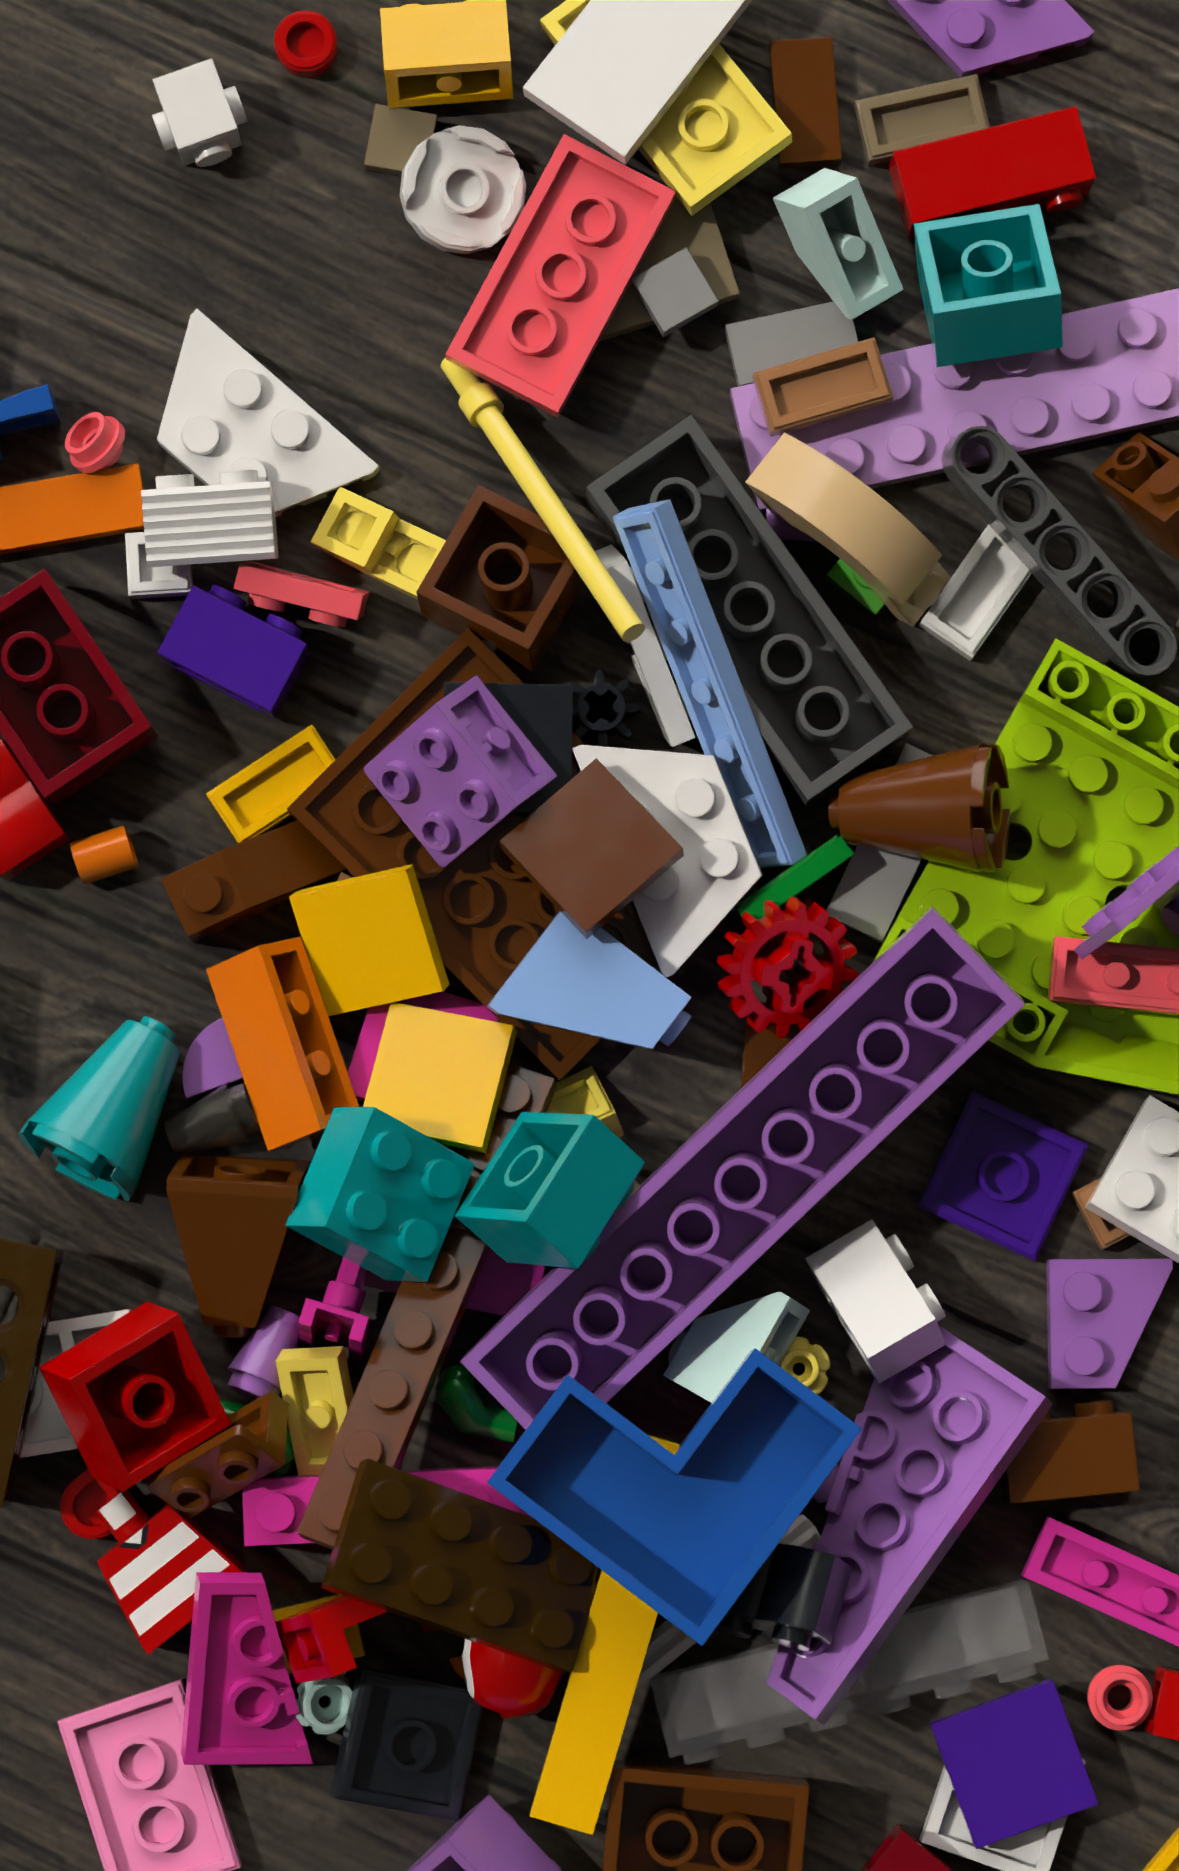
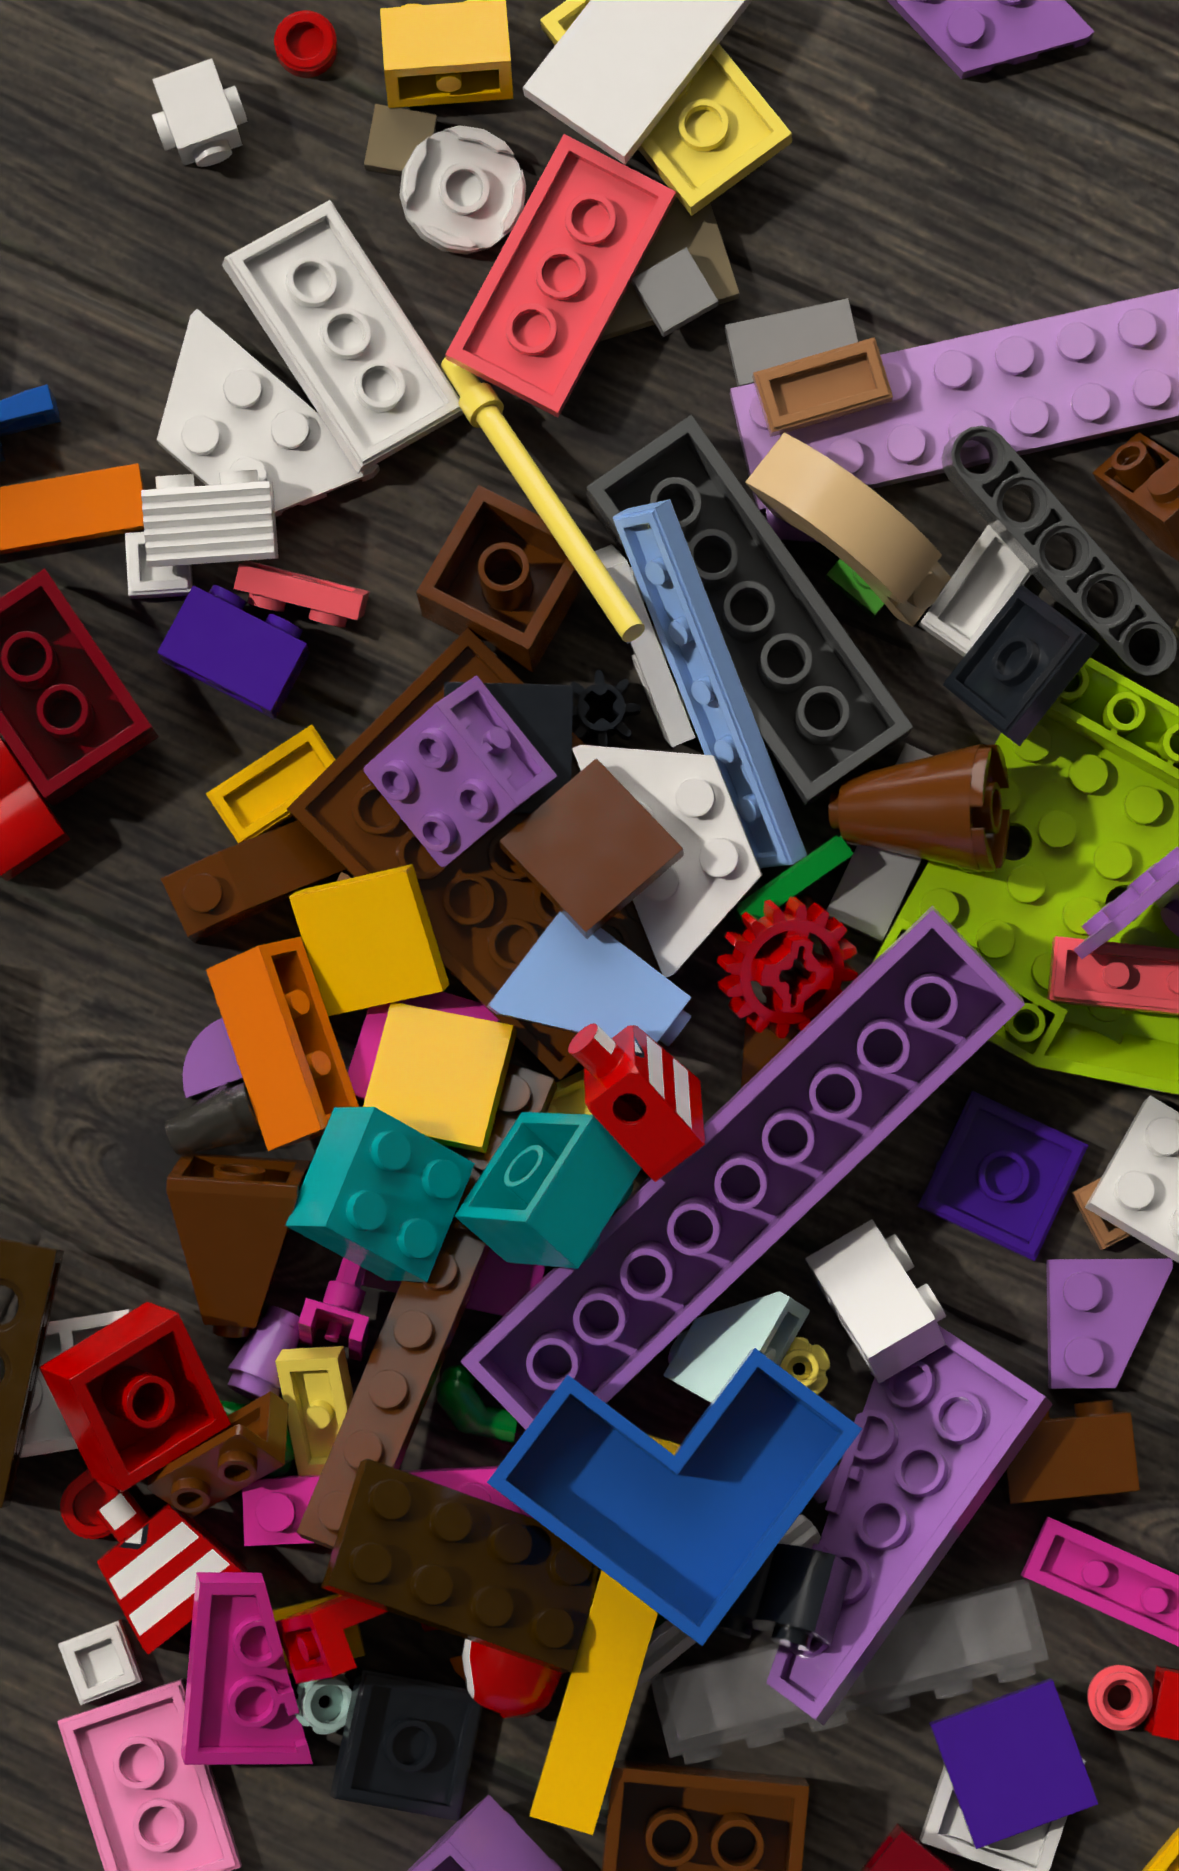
(95, 442): coral plate -> none
(100, 1662): none -> white tile
(104, 854): orange hinge -> none
(108, 1110): teal cone -> none
(343, 336): none -> white tile
(377, 542): light yellow slope -> none
(641, 1096): none -> red torso
(806, 101): reddish brown tile -> none
(839, 240): light aqua slope -> none
(919, 116): dark tan tile -> none
(988, 285): teal brick -> none
(995, 169): red brick -> none
(1020, 664): none -> black tile

